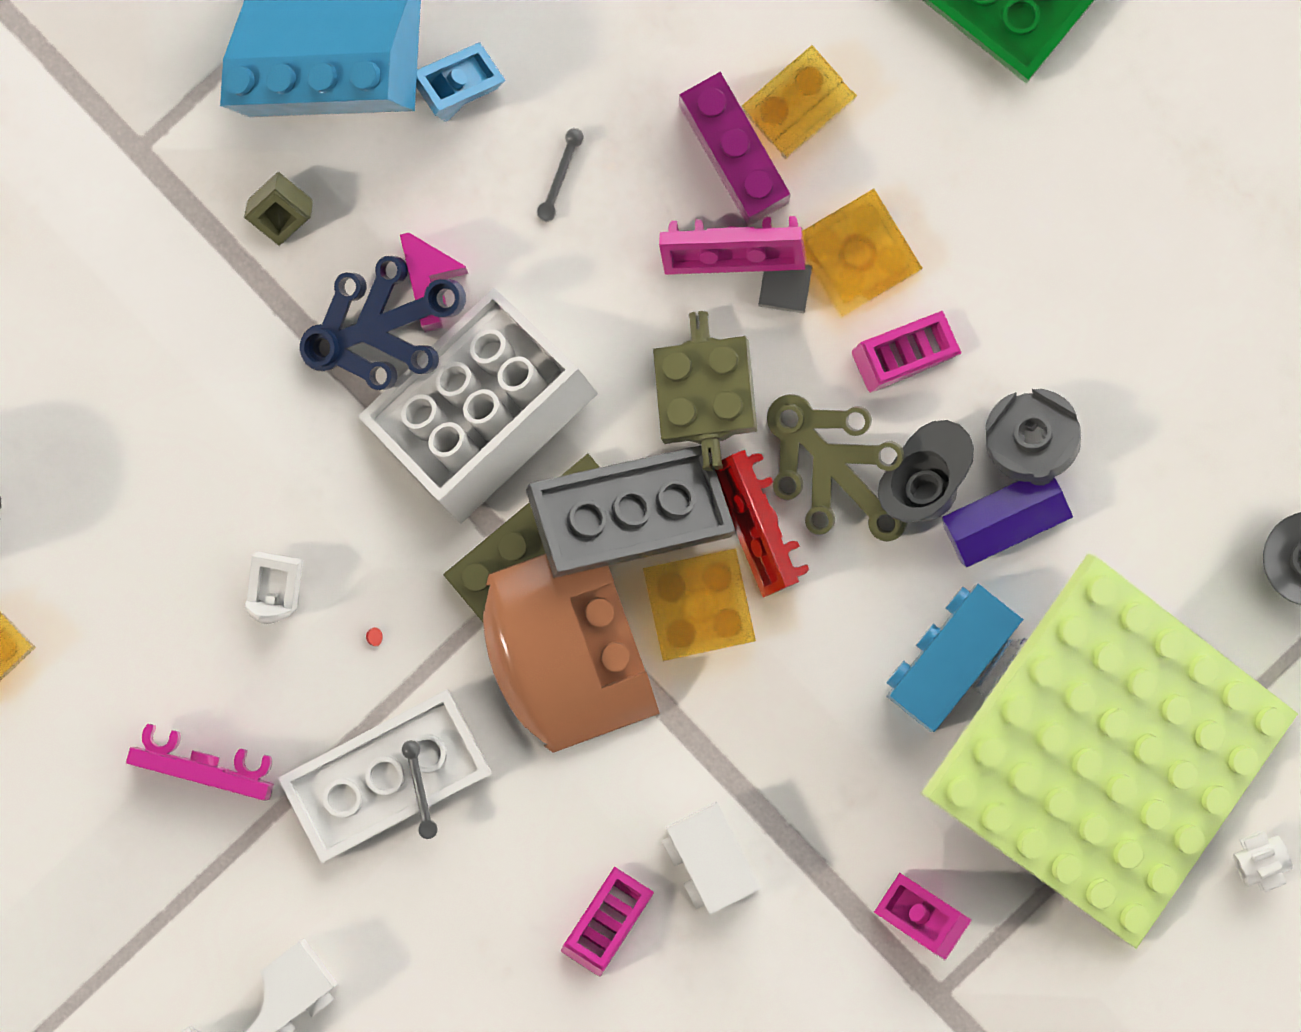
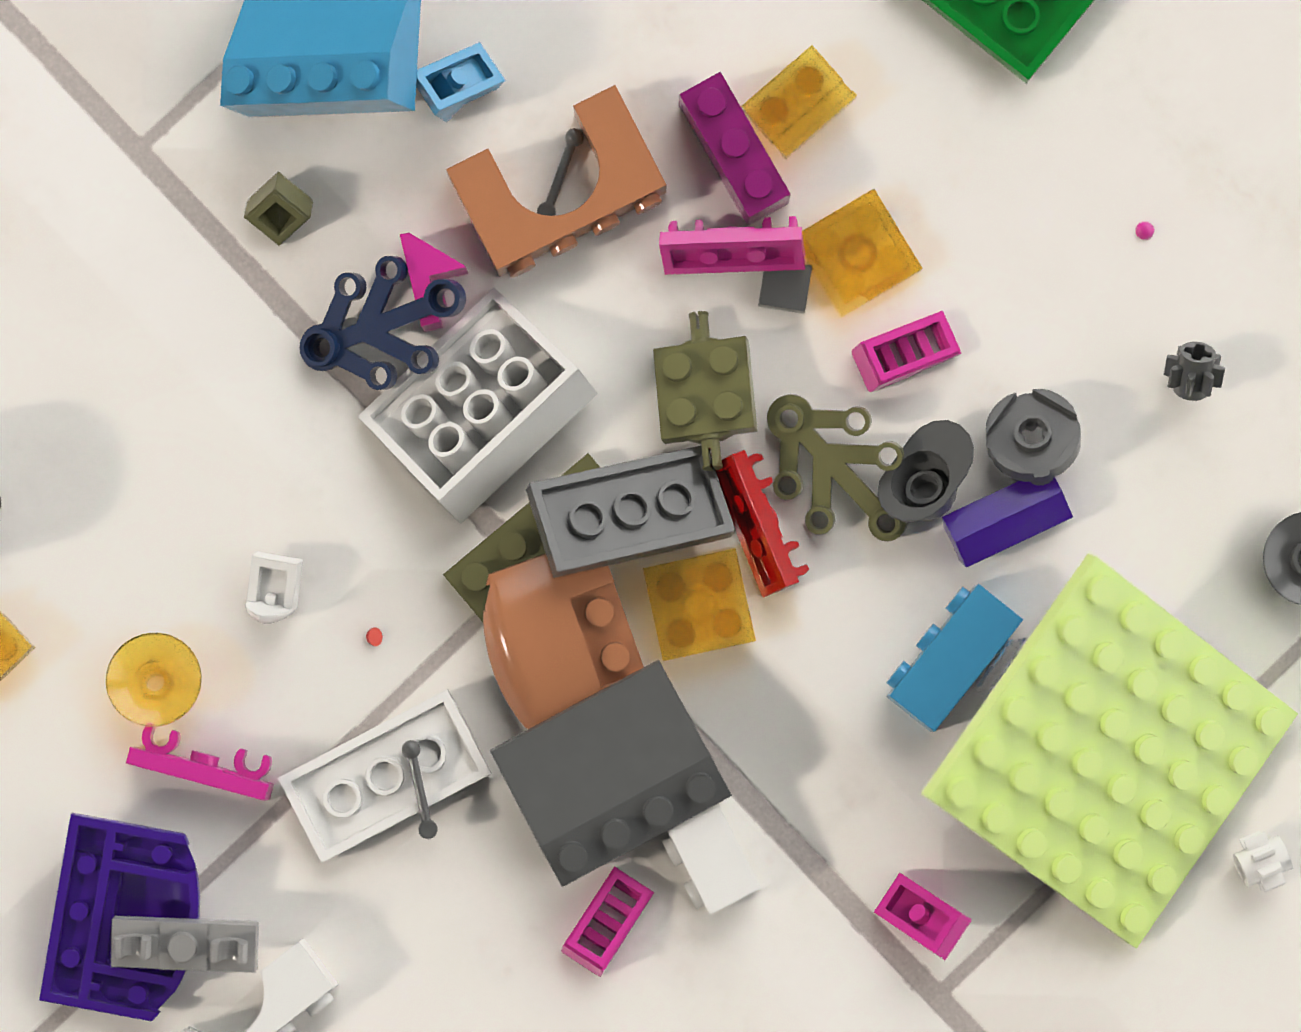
(109, 873): none -> dark purple slope
(148, 657): none -> clear yellow dish
(184, 944): none -> light grey plate
(610, 773): none -> dark grey slope
(625, 183): none -> nougat arch
(1144, 230): none -> dark pink piece
(1194, 371): none -> dark grey gear

